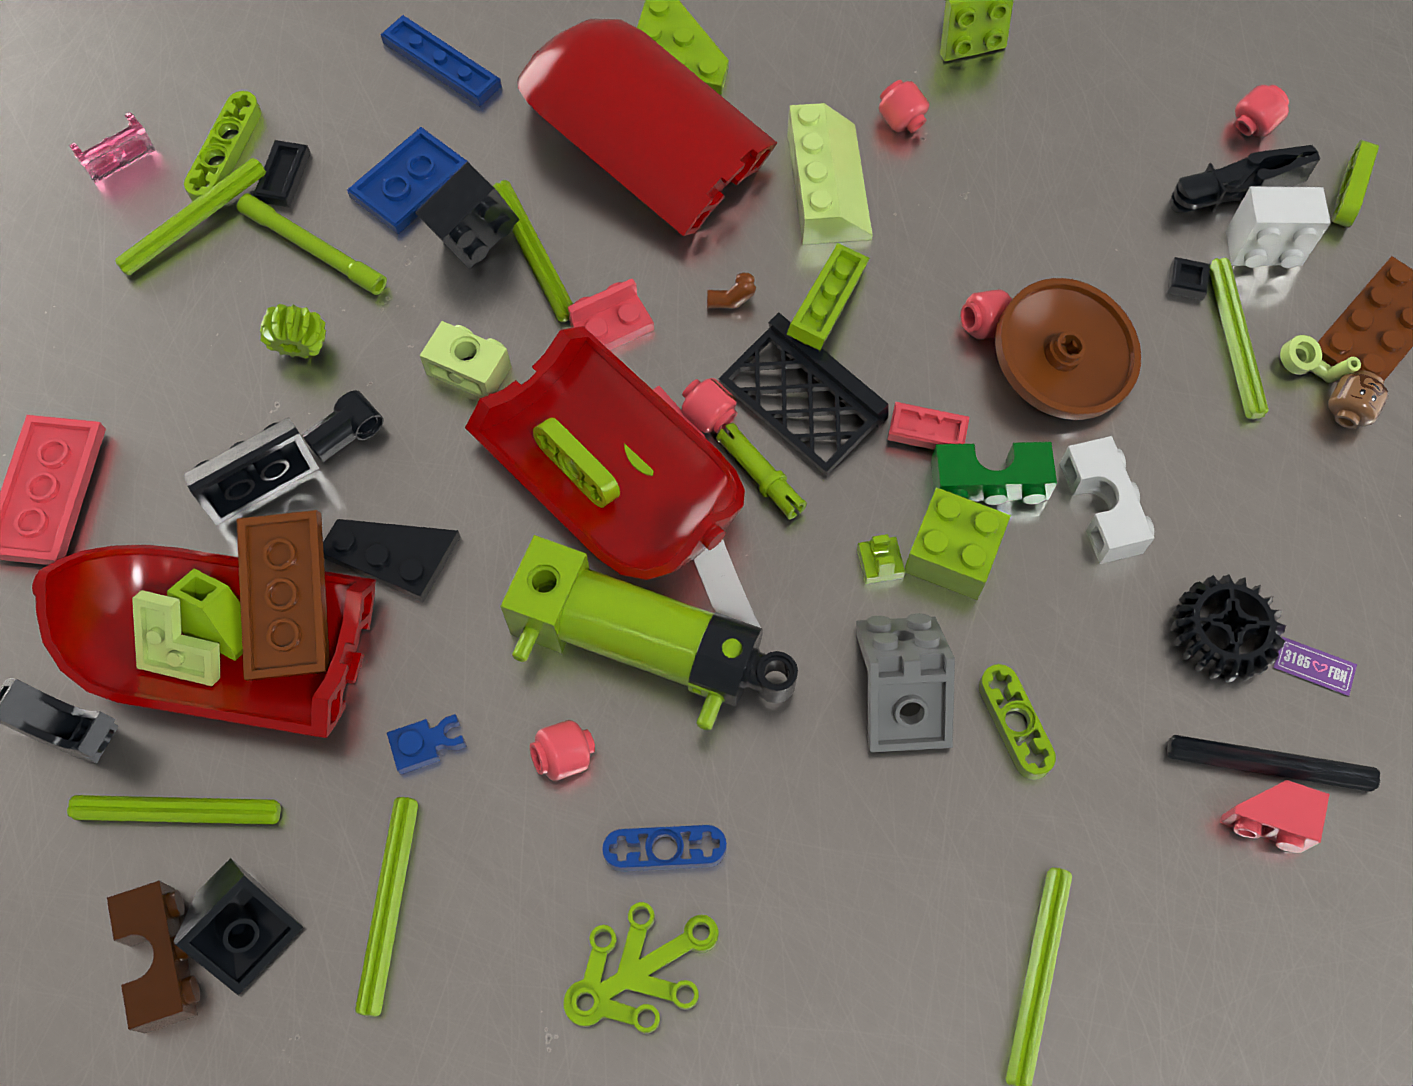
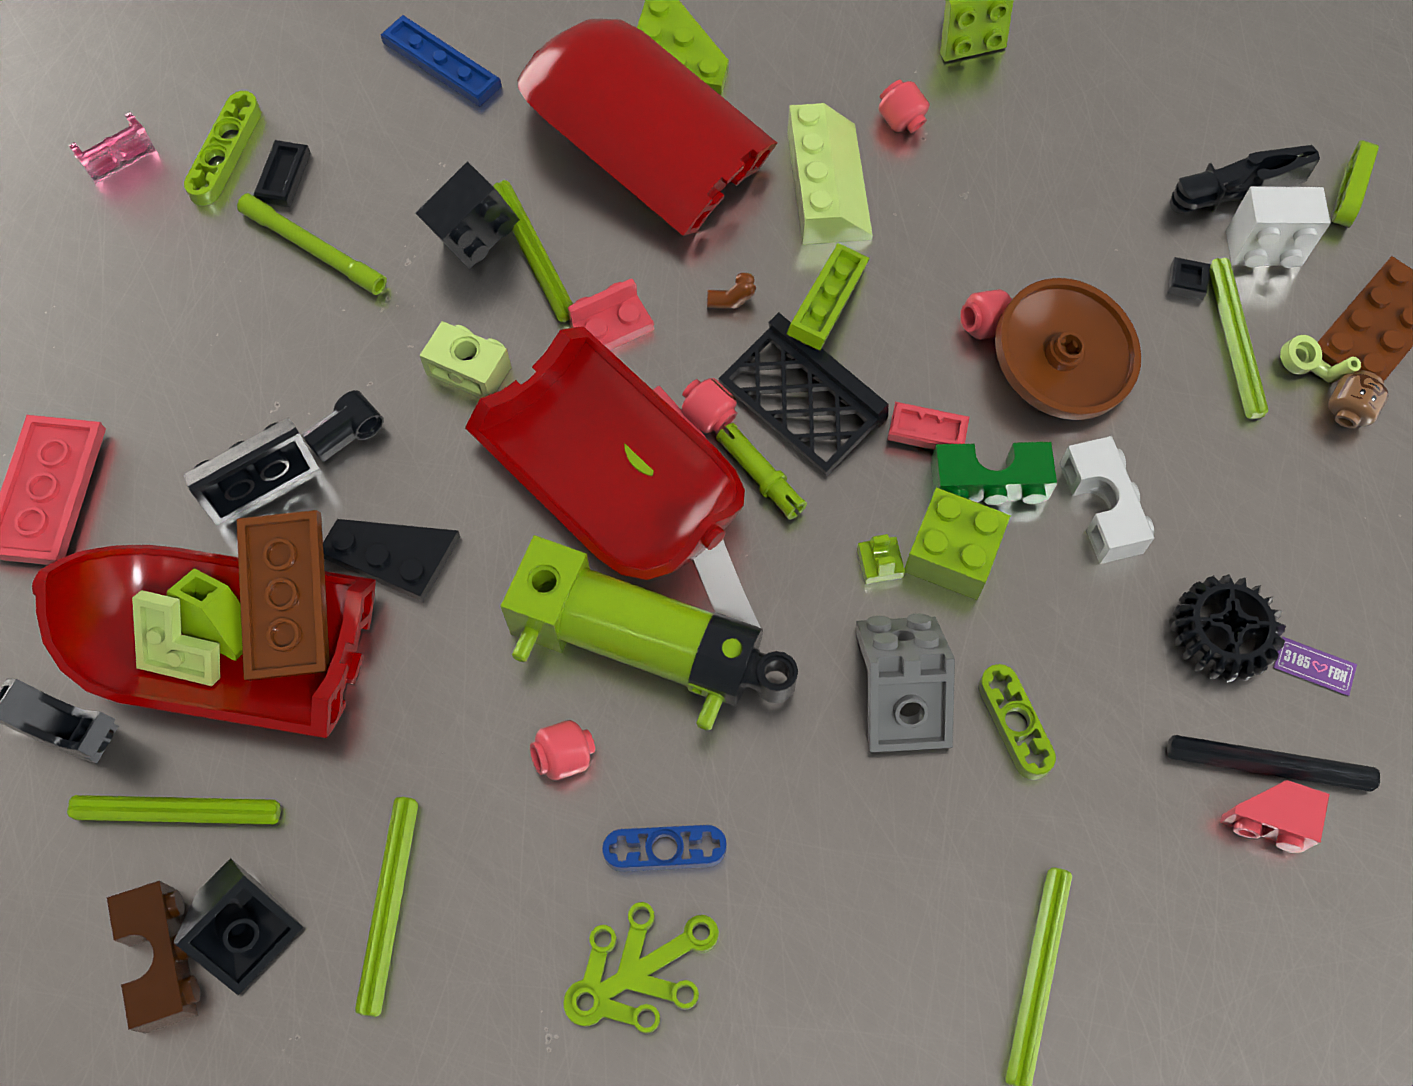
(190, 216): lime axle -> none
(292, 331): lime gear -> none
(406, 179): blue tile -> none
(419, 744): blue plate -> none
(576, 462): lime beam -> none
(1261, 110): coral head -> none

